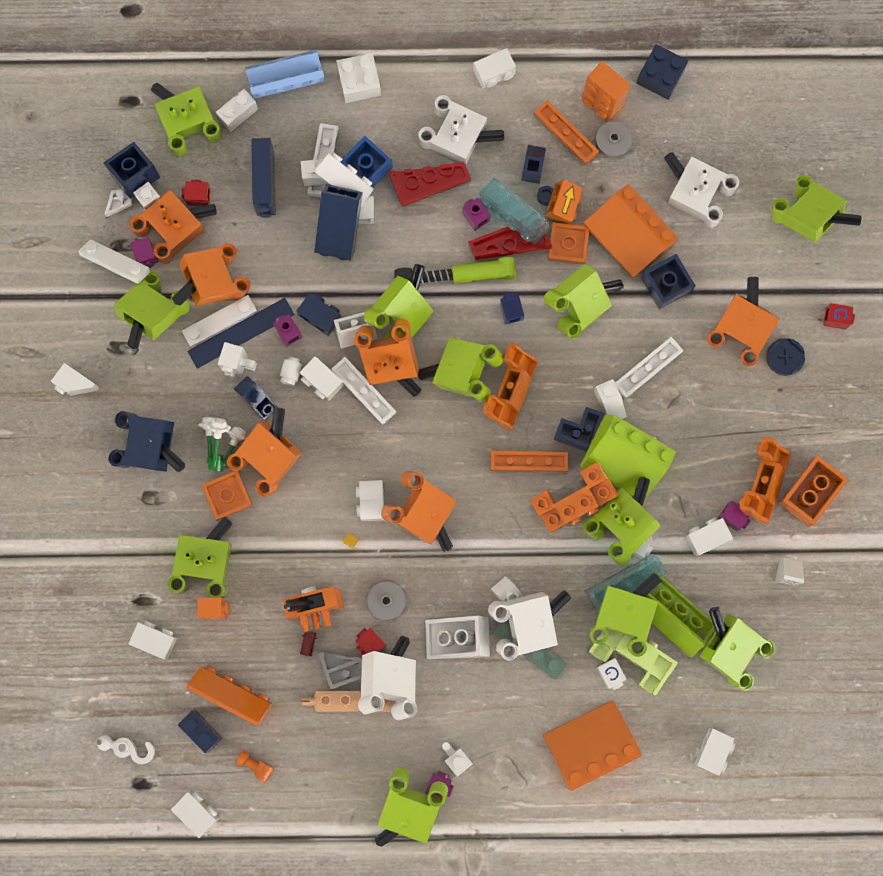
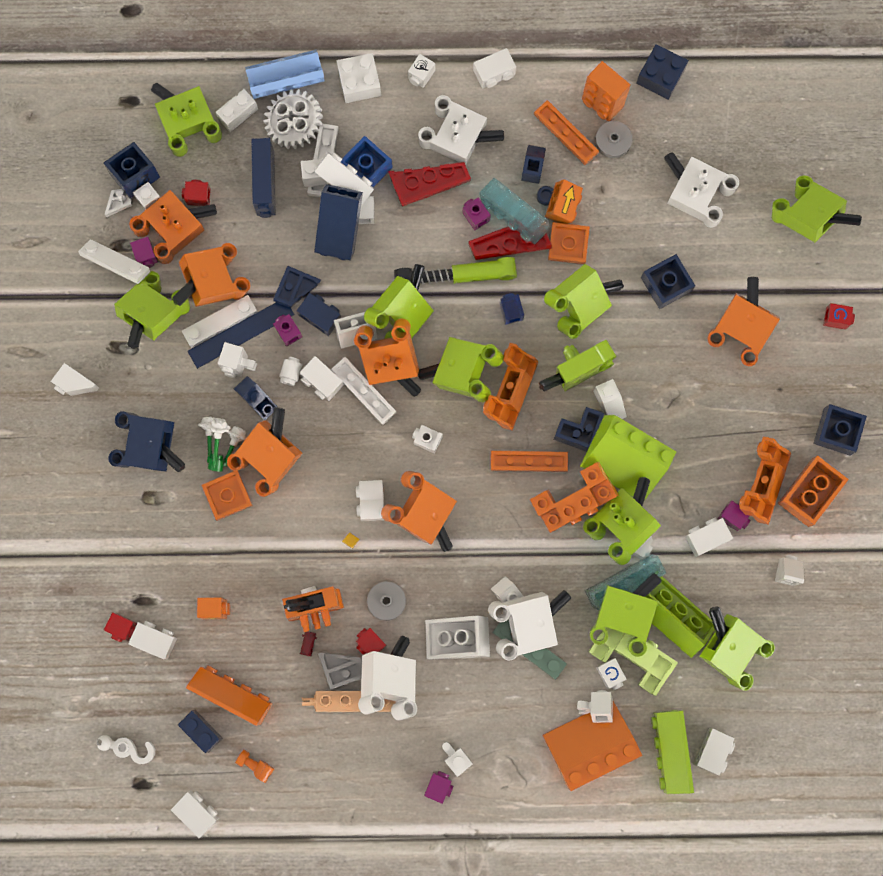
(120, 627): none -> red brick
(203, 560): lime piece -> none
(293, 119): none -> white gear
(294, 287): none -> dark blue wing
(408, 810): lime piece -> none
(421, 71): none -> white brick
(430, 445): none -> white brick
(580, 366): none -> lime piece
(600, 707): none -> white brick
(631, 231): orange slope -> none
(648, 367): white plate -> none
(673, 752): none -> lime slope
(785, 356): dark blue tile -> none
(840, 429): none -> dark blue brick

